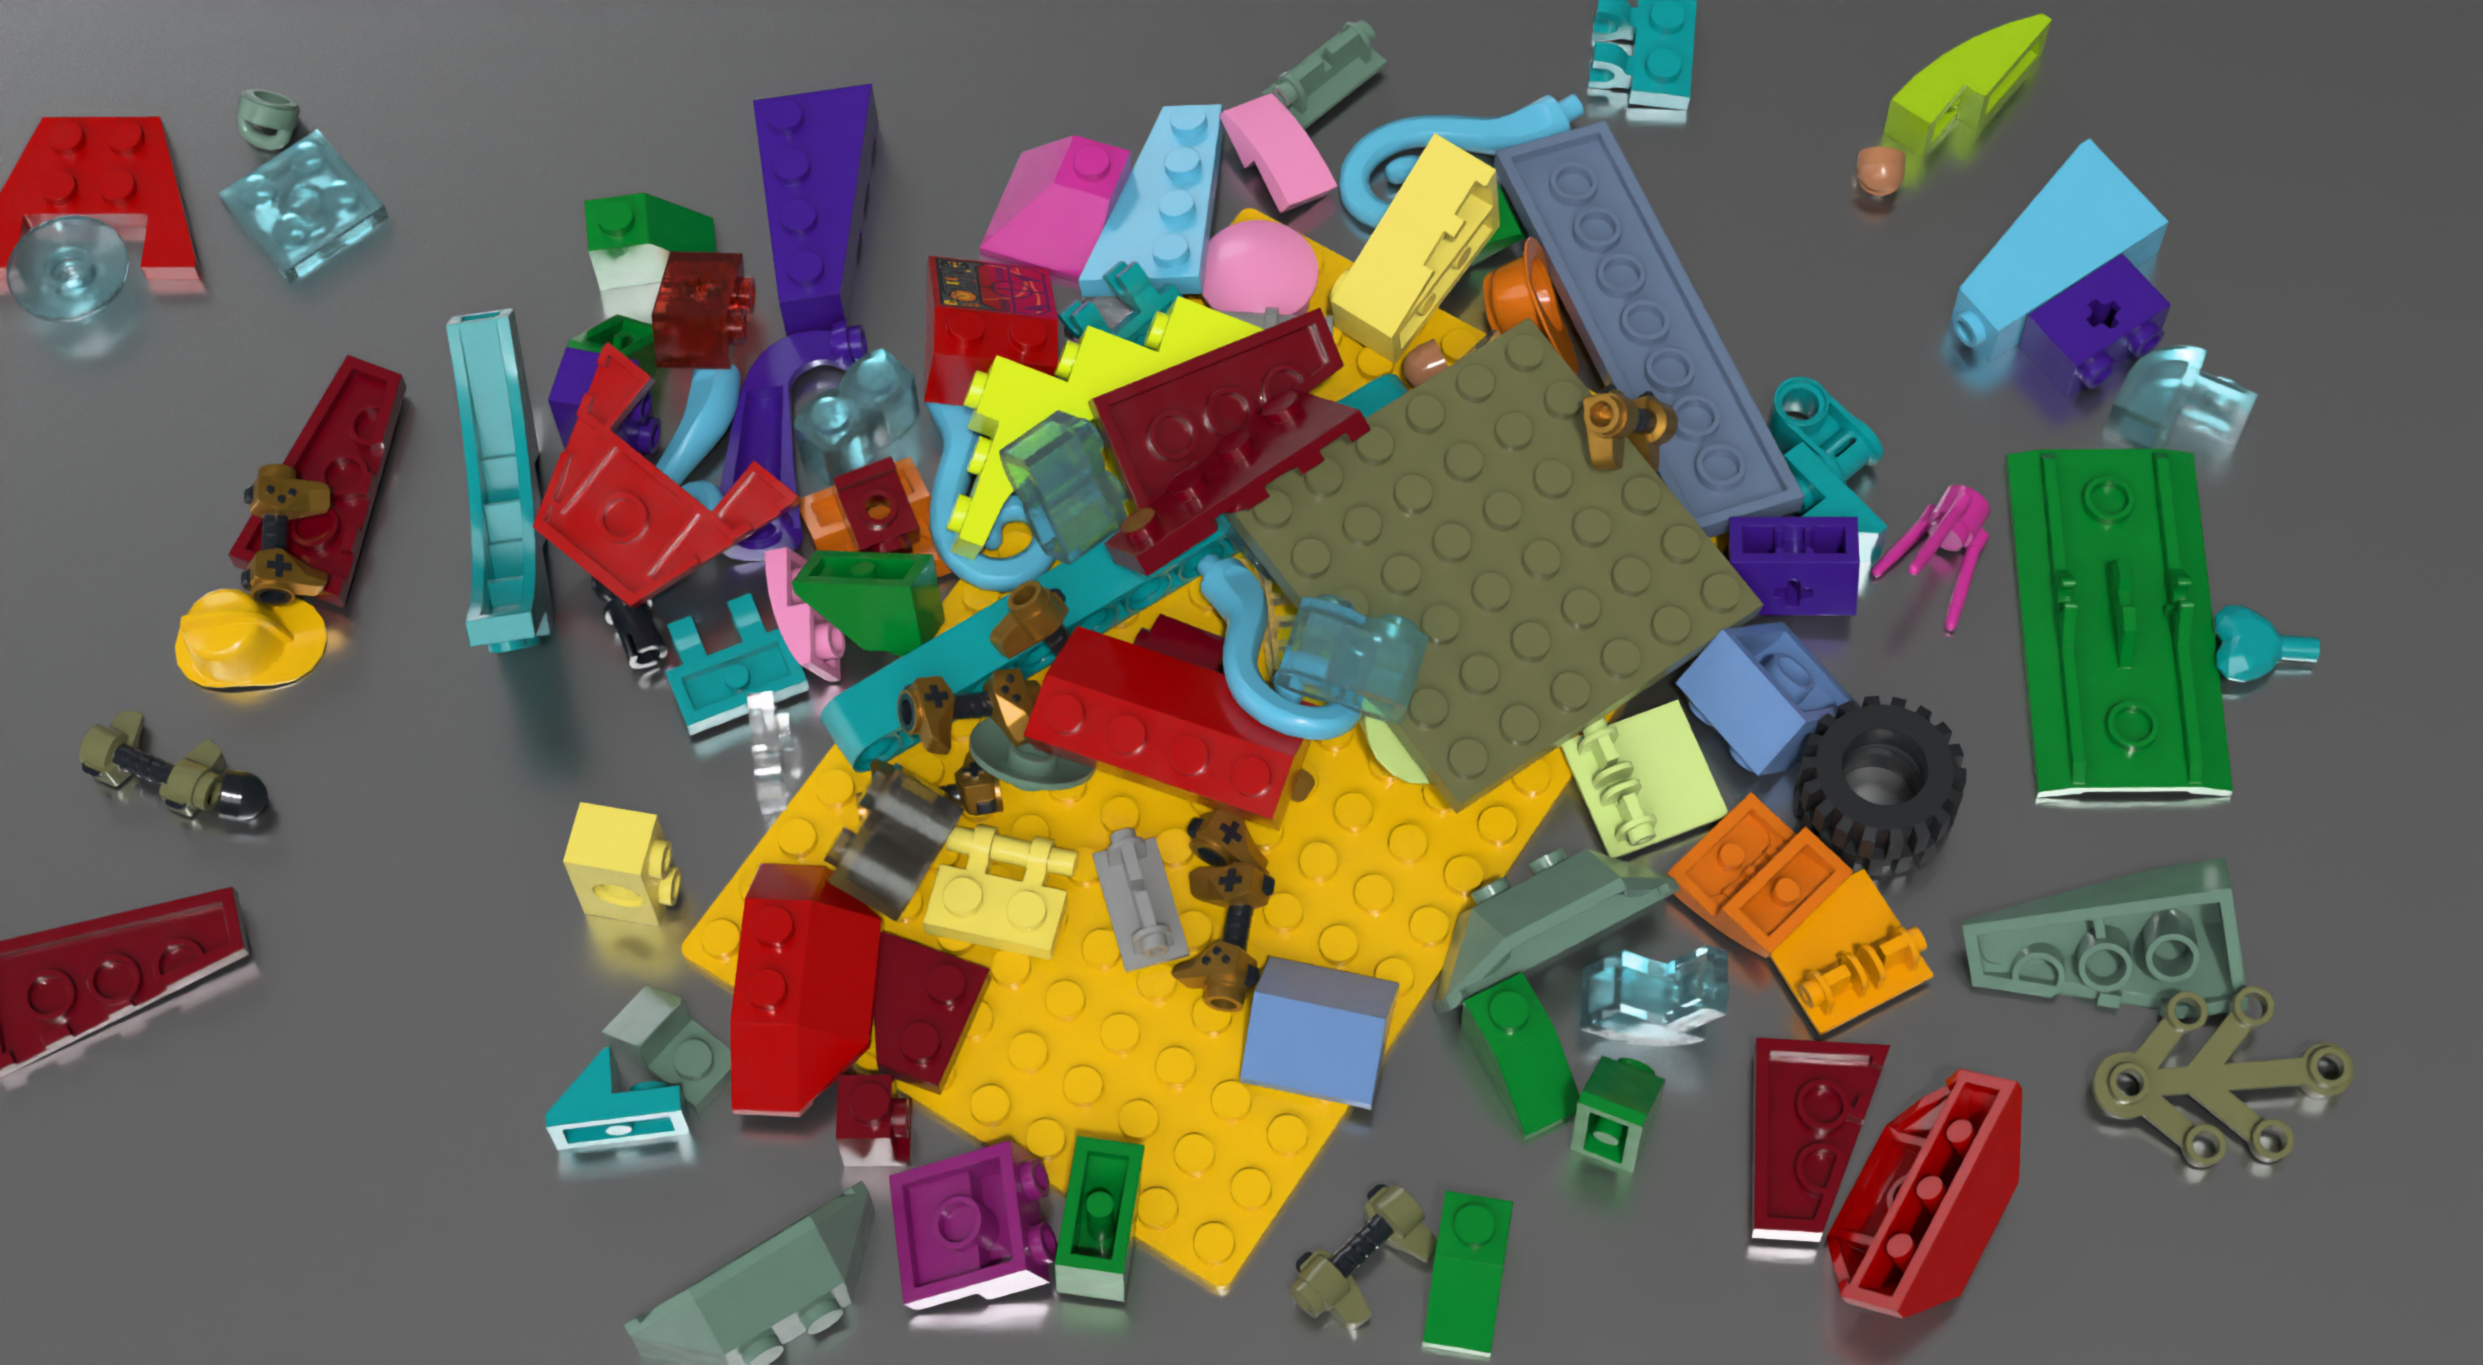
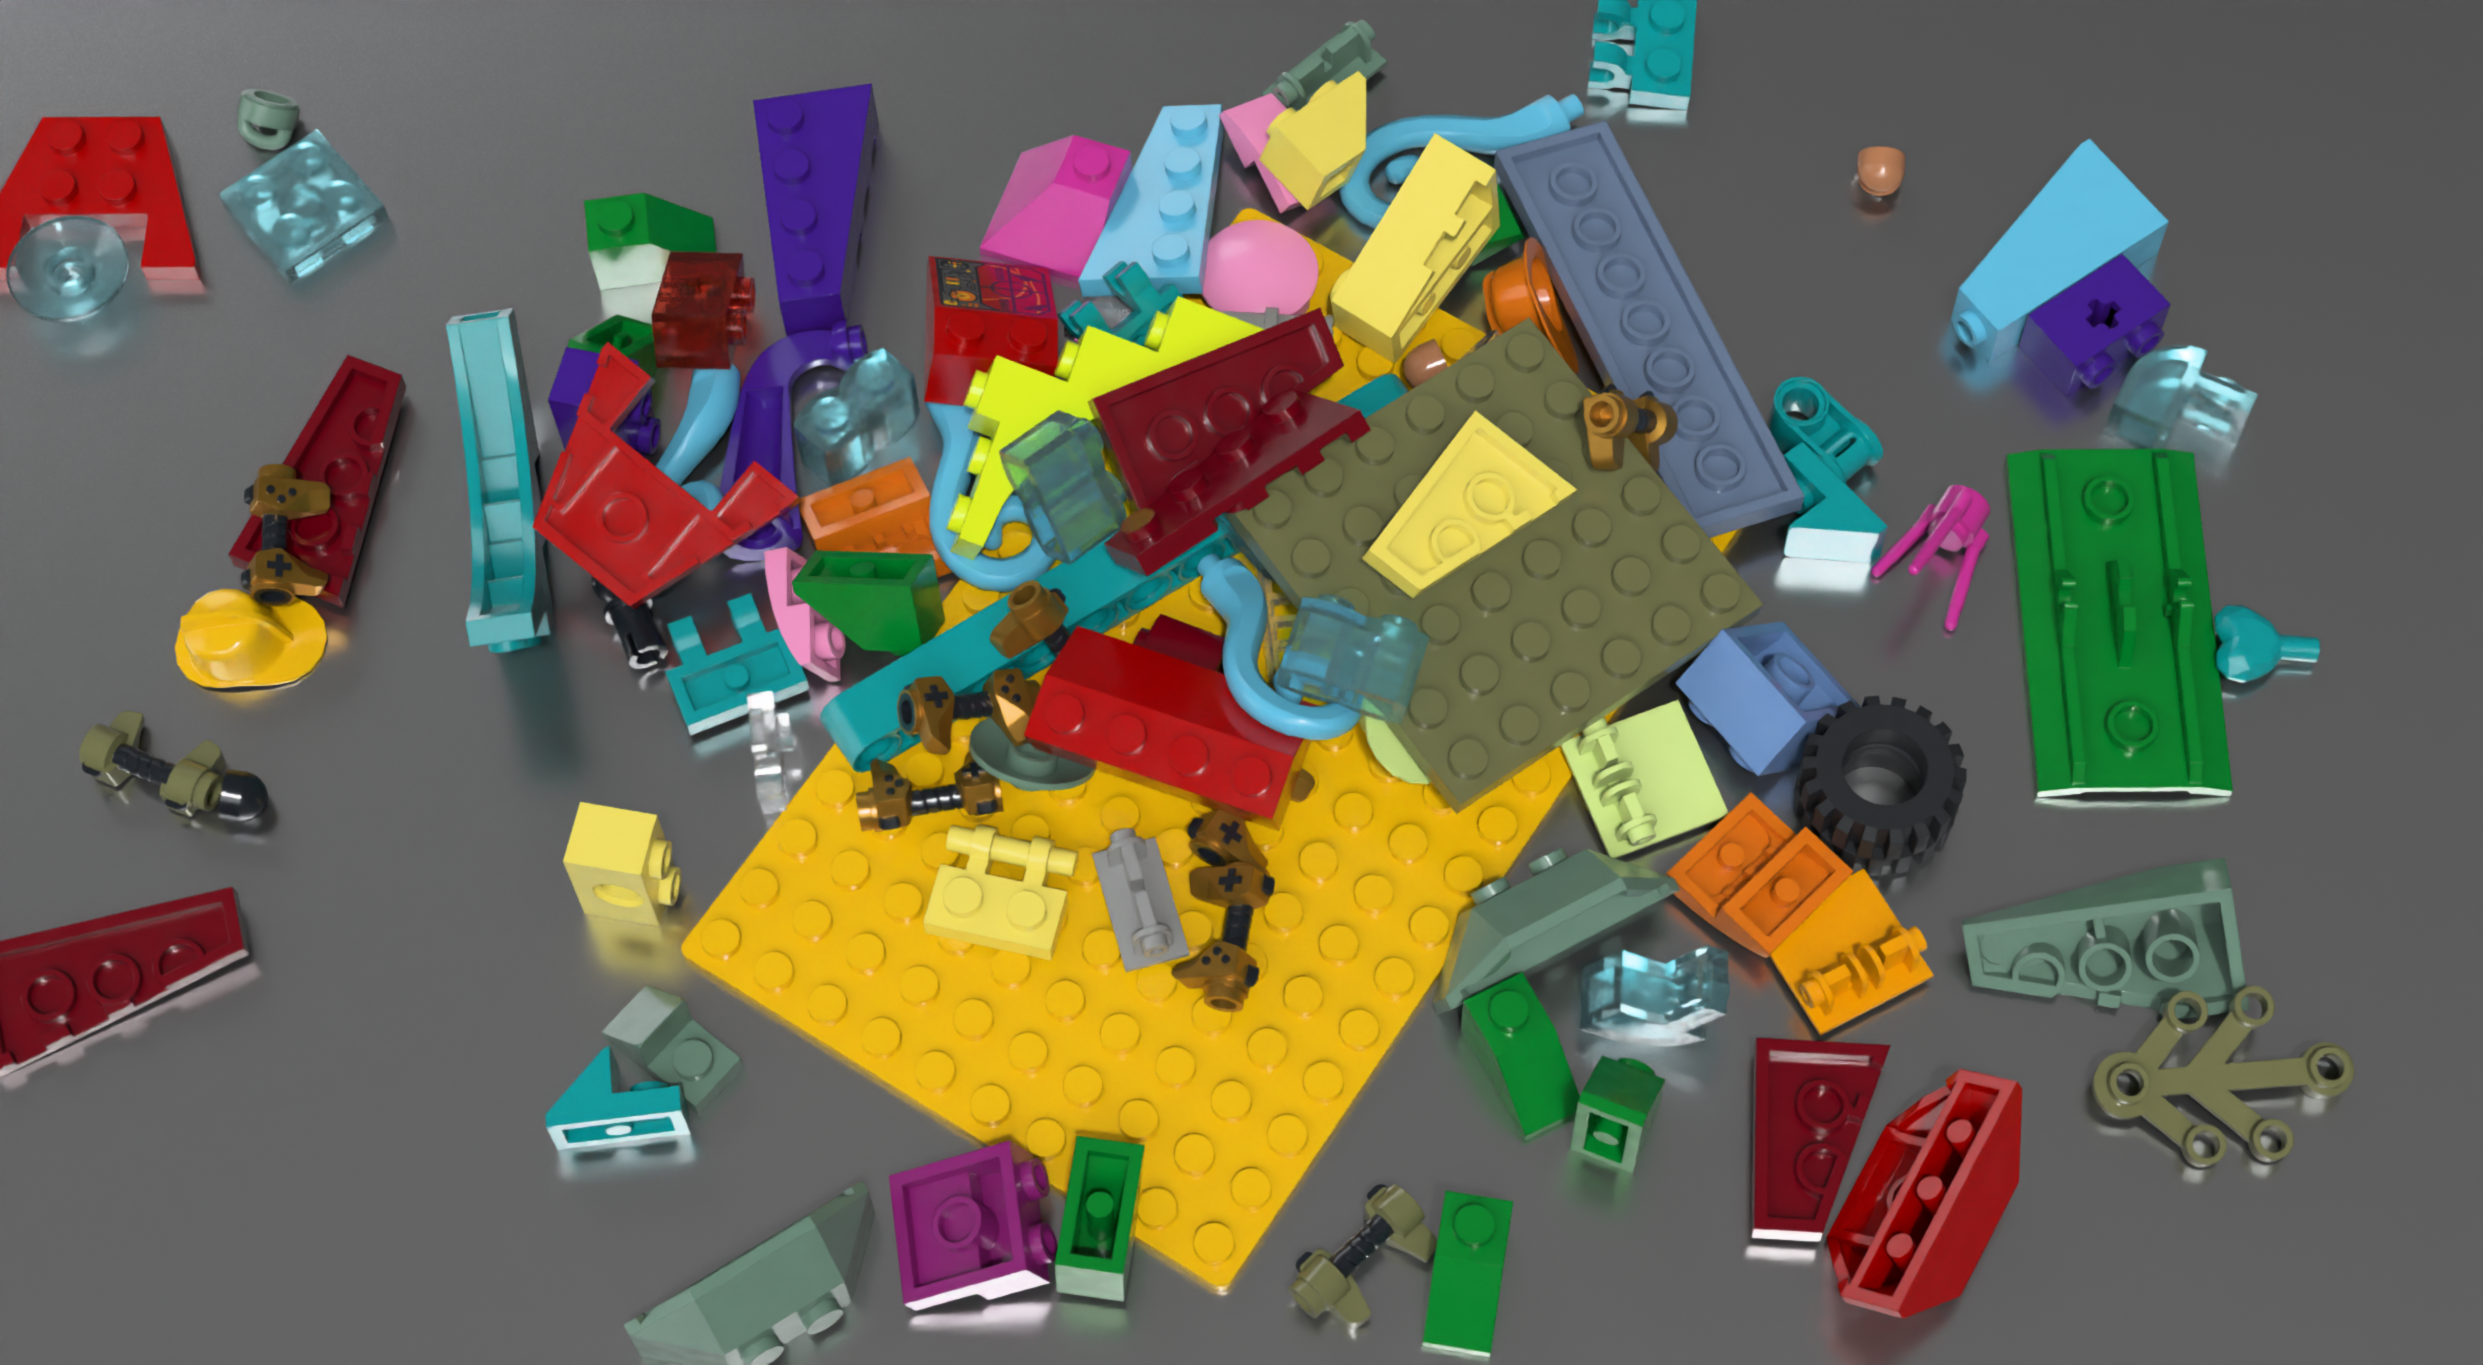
(800, 989): red wedge -> none
(868, 487): dark red brick -> none
(873, 1122): dark red brick -> none
(894, 841): clear smoke brick -> none
(923, 1011): dark red wing -> none
(1318, 1032): medium blue slope -> none
(1321, 143): none -> light yellow slope
(1464, 506): none -> light yellow wing
(1798, 563): dark purple brick -> none
(1965, 83): lime slope -> none

